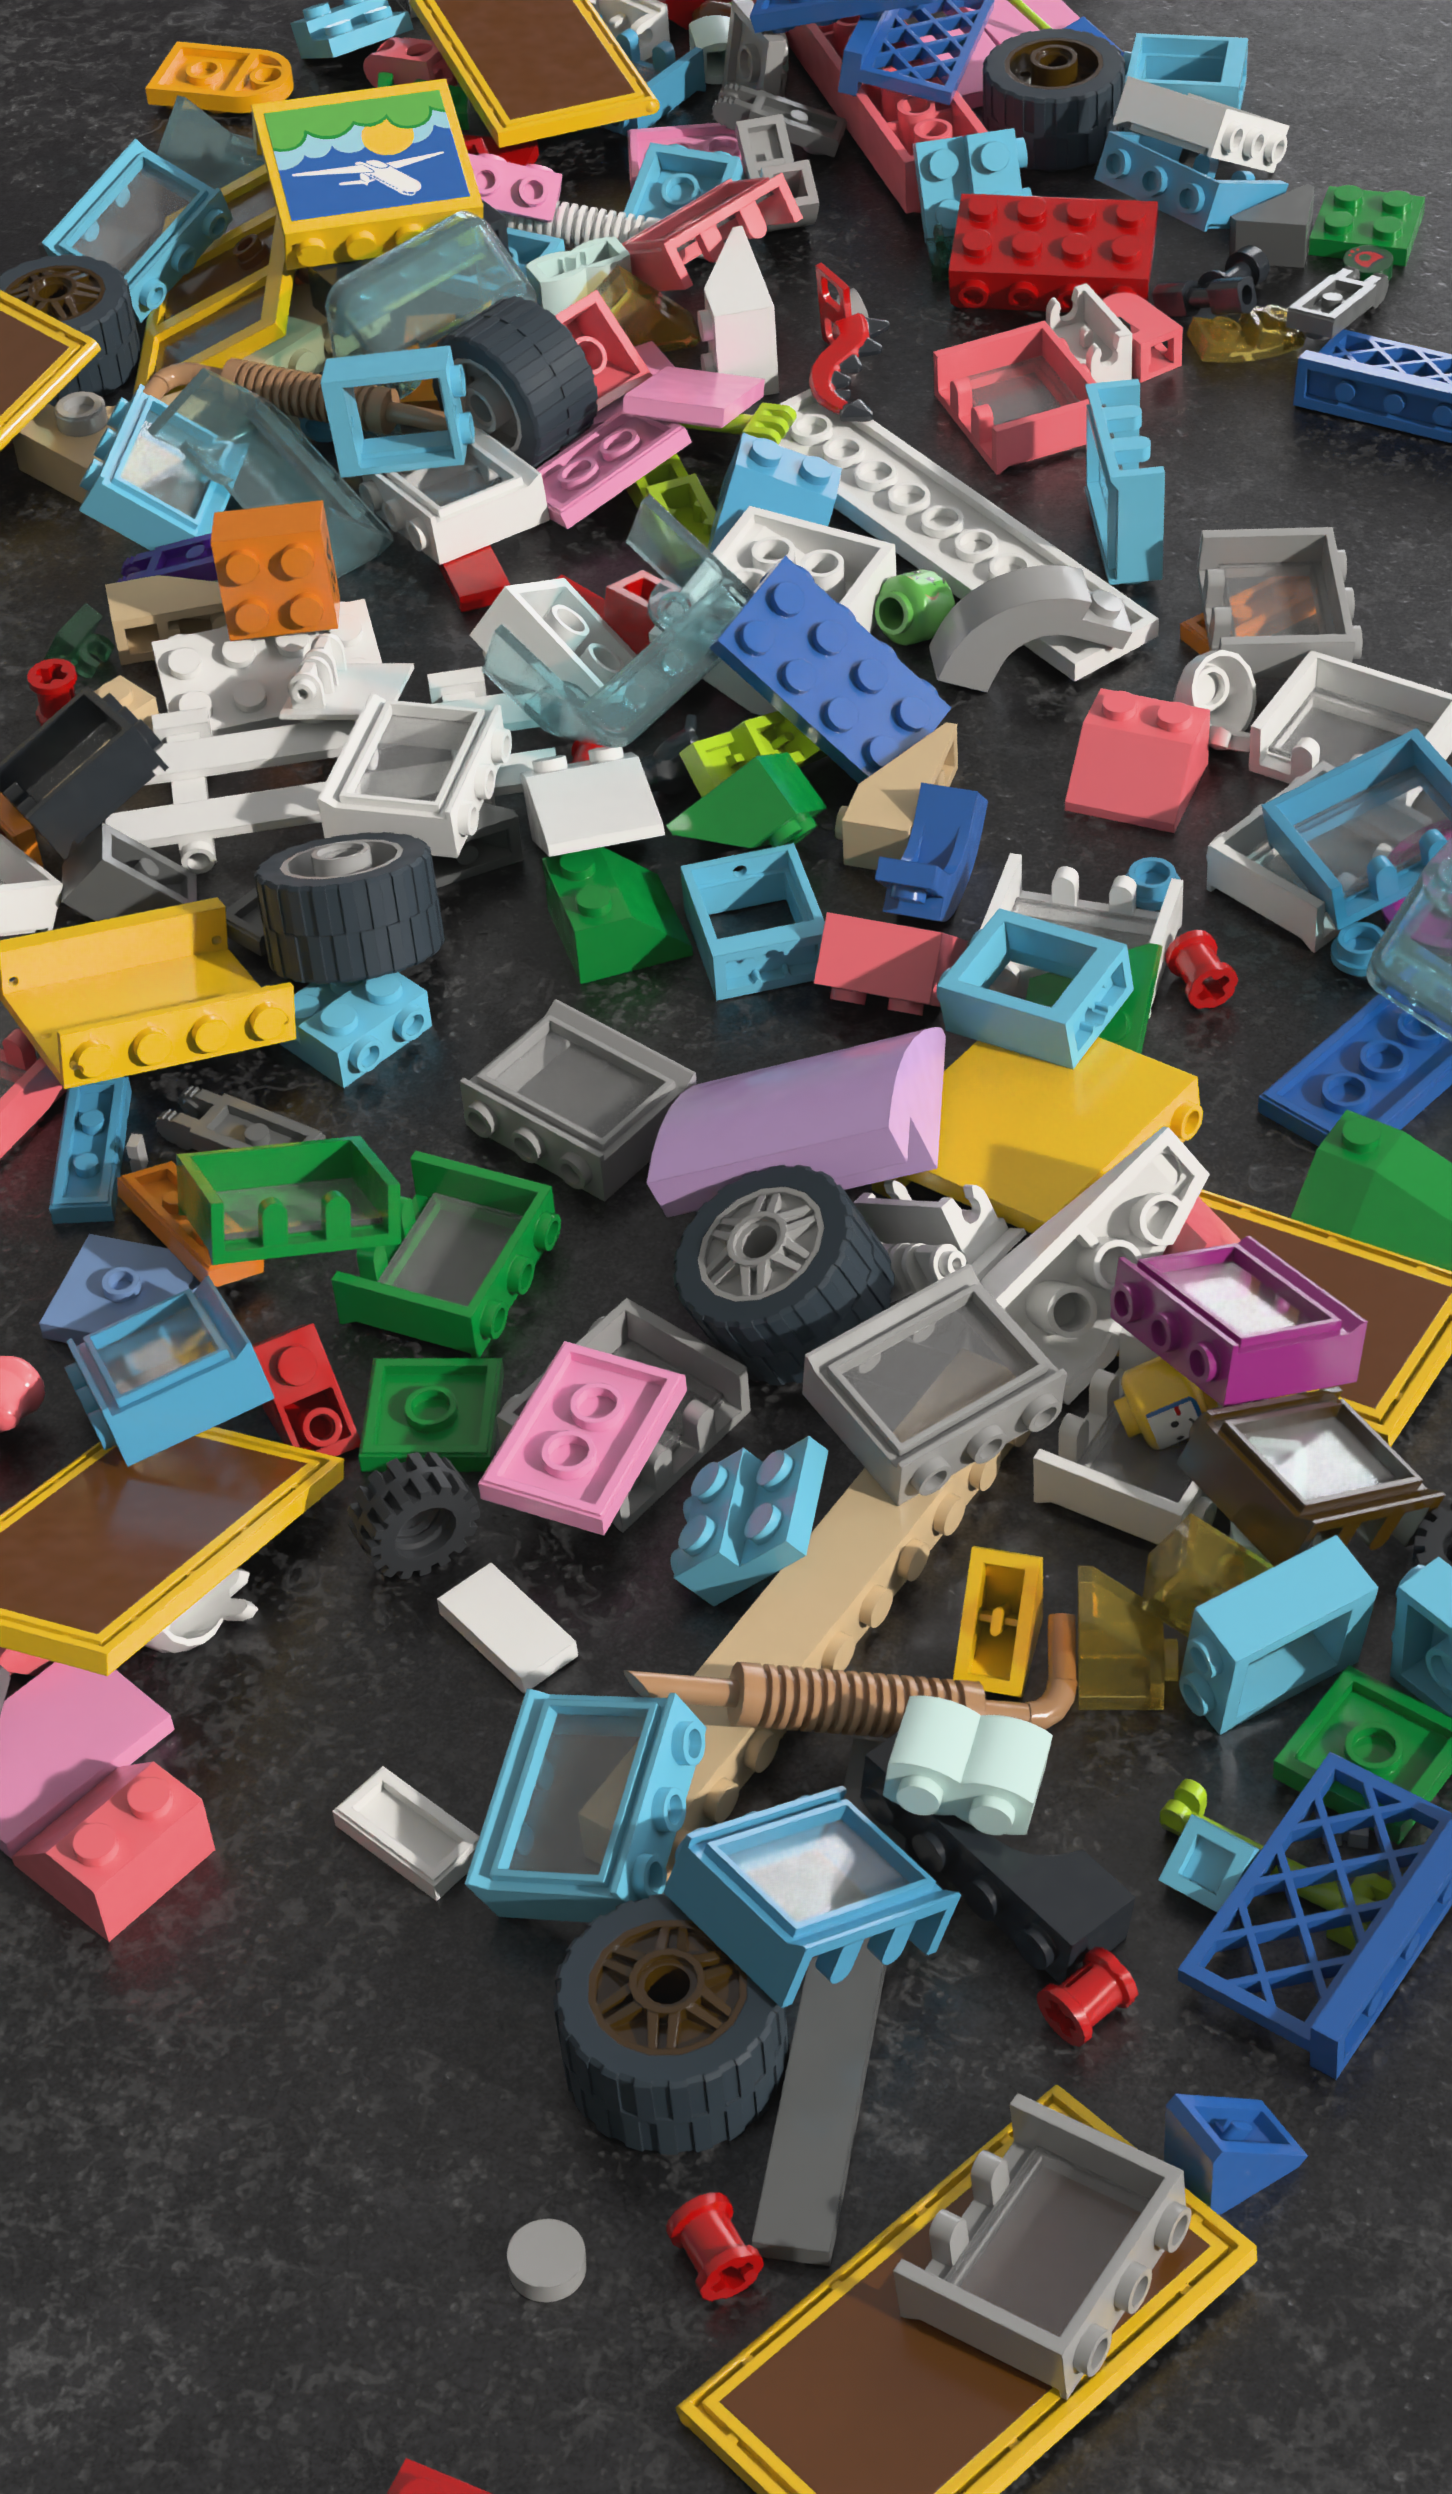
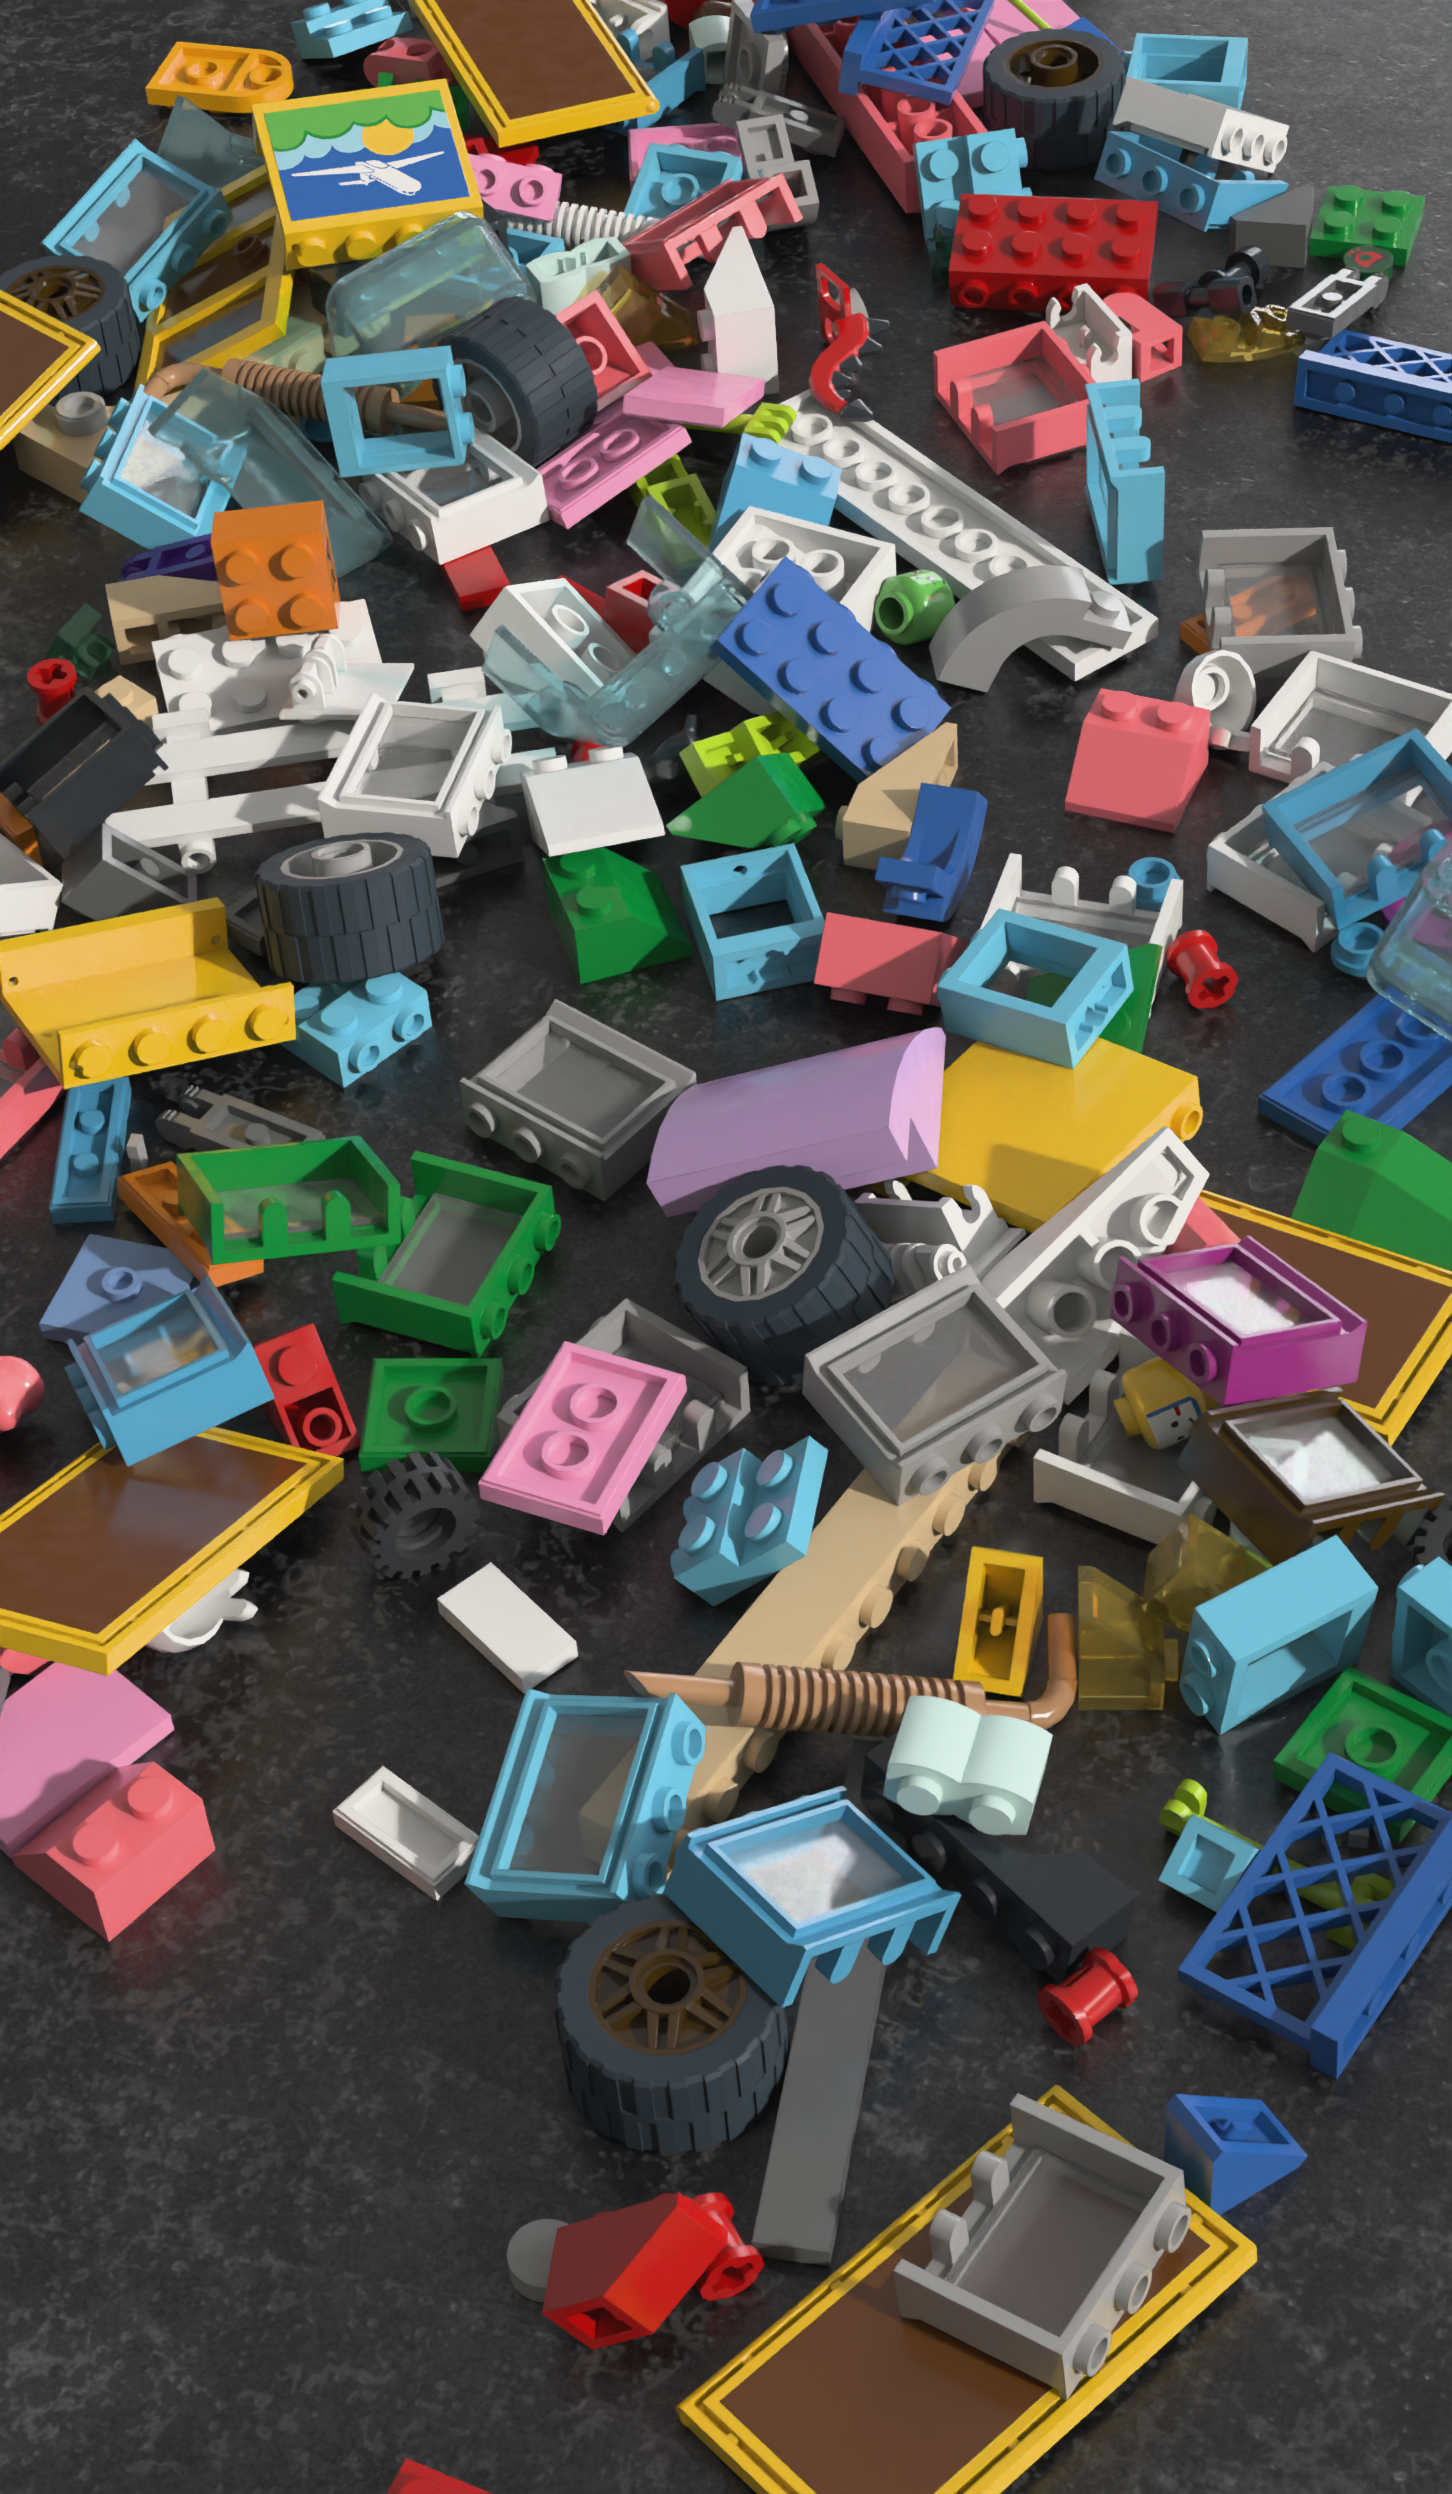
(628, 2268): none -> red slope

